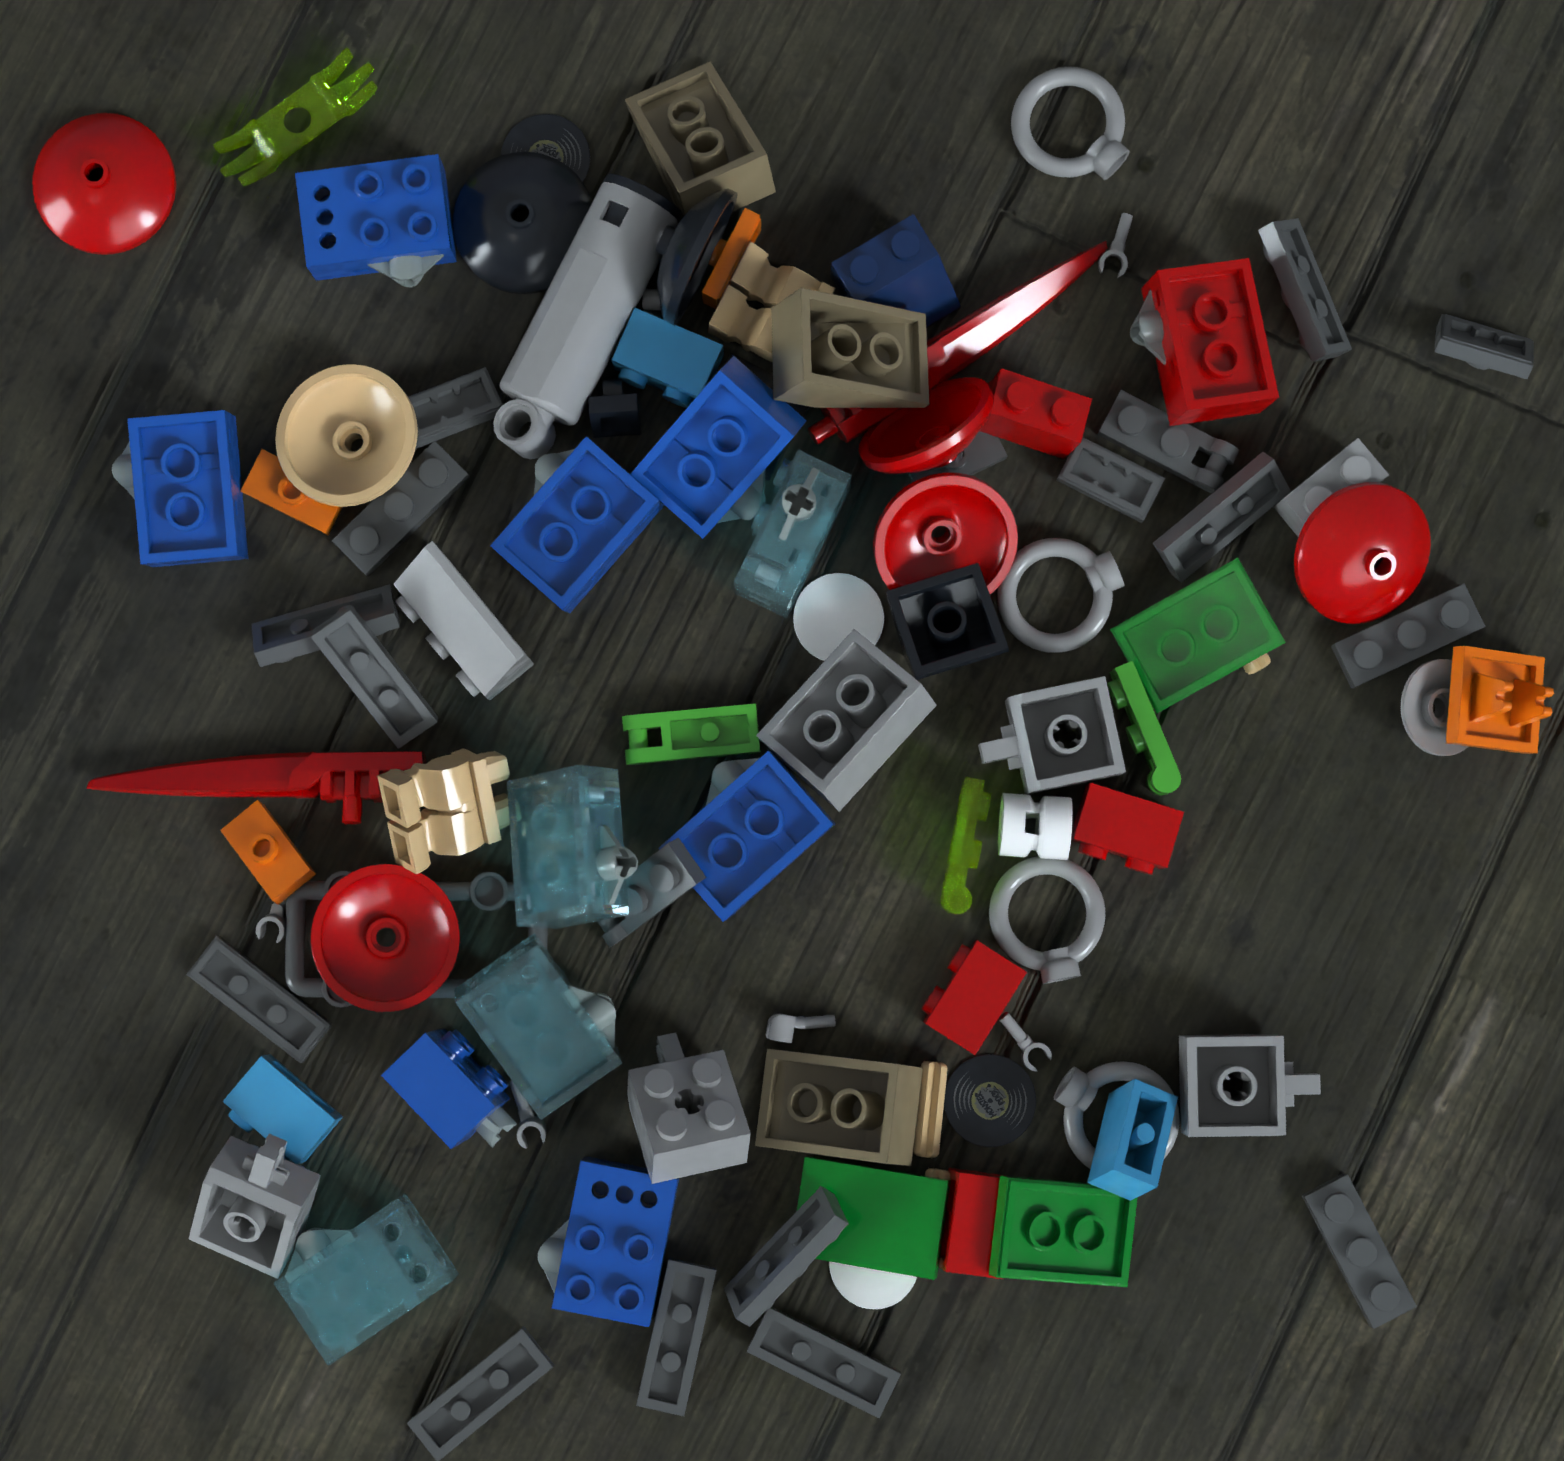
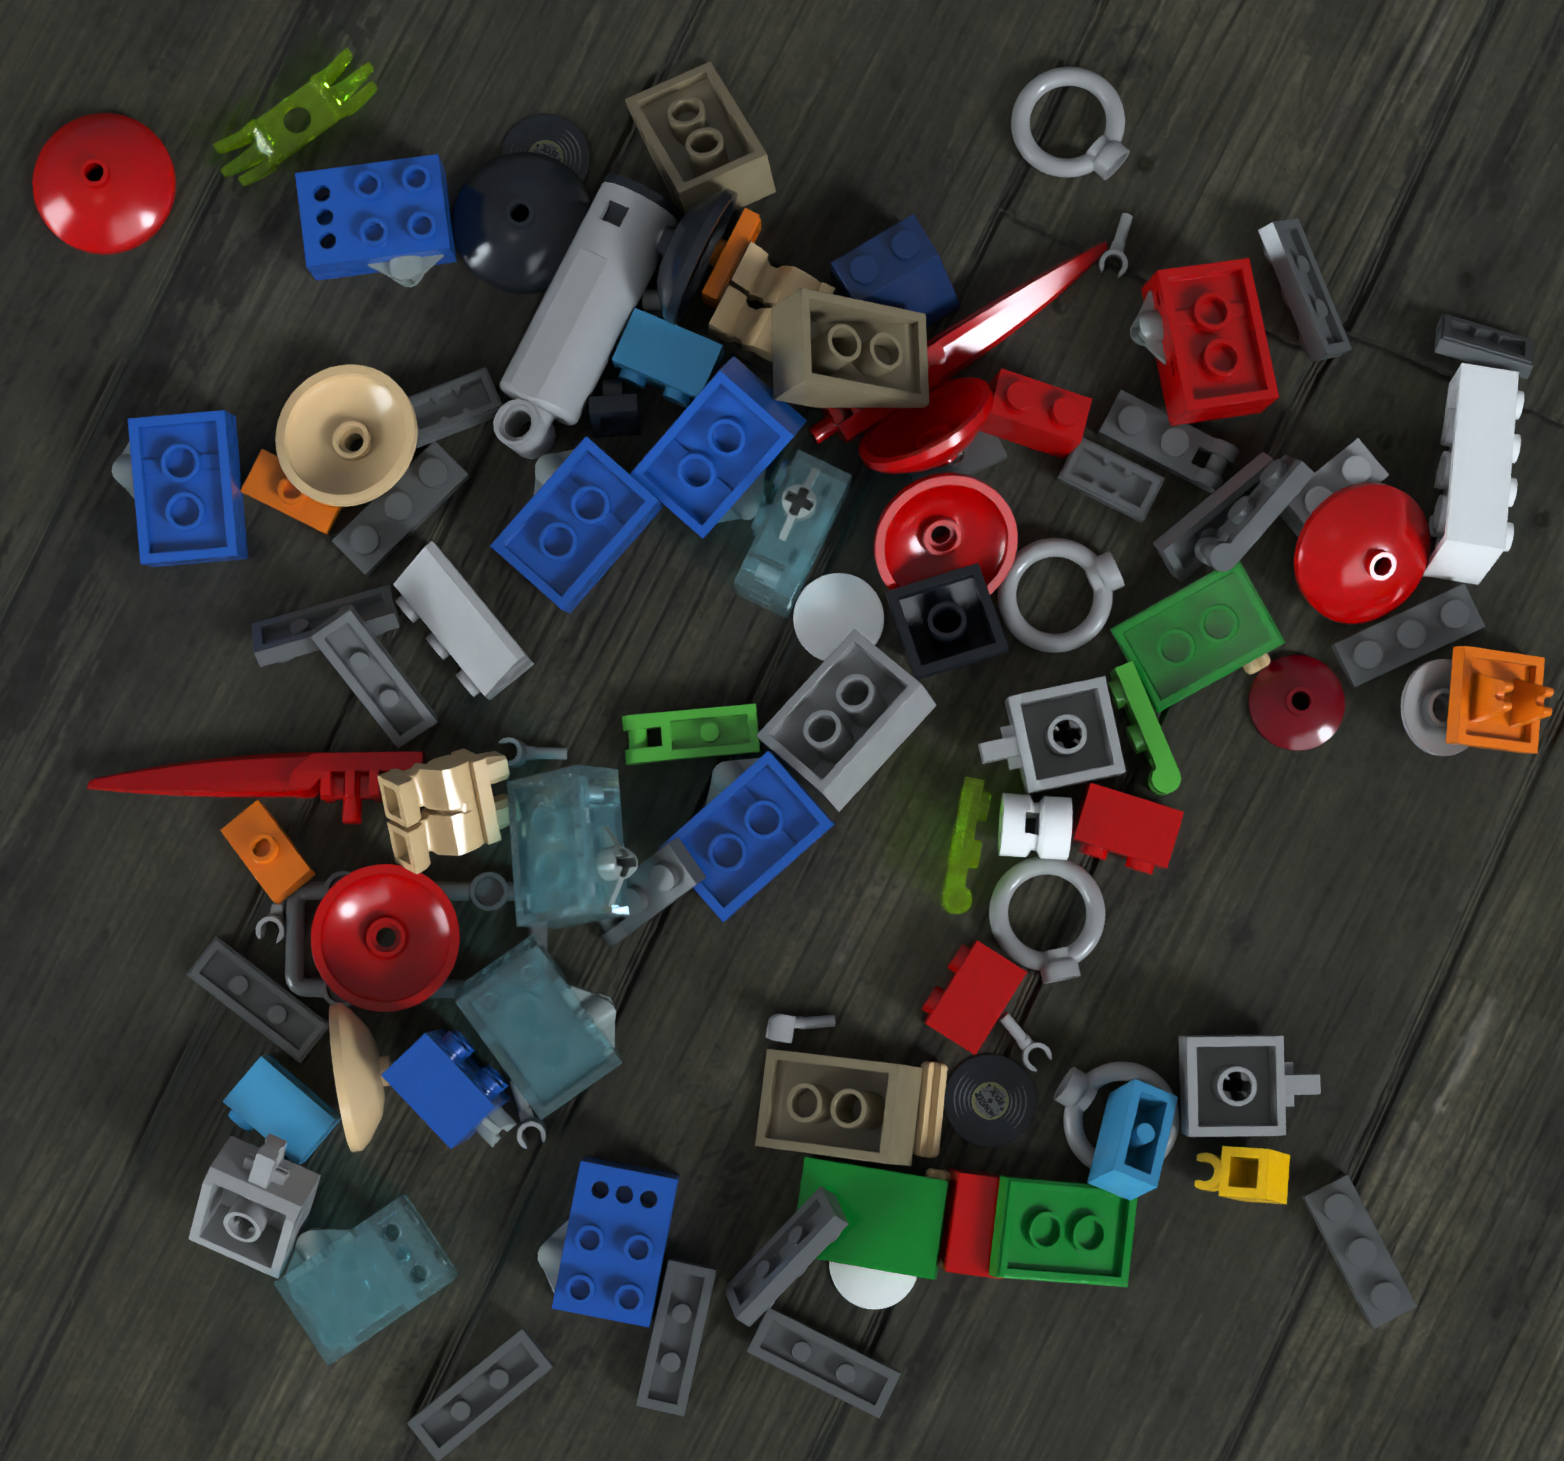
(357, 1075): none -> tan dish
(532, 752): none -> light grey hand
(687, 1113): light grey hinge -> none
(1248, 1174): none -> yellow brick
(1254, 513): none -> dark grey plate
(1272, 705): none -> dark red dish
(1475, 474): none -> white wedge

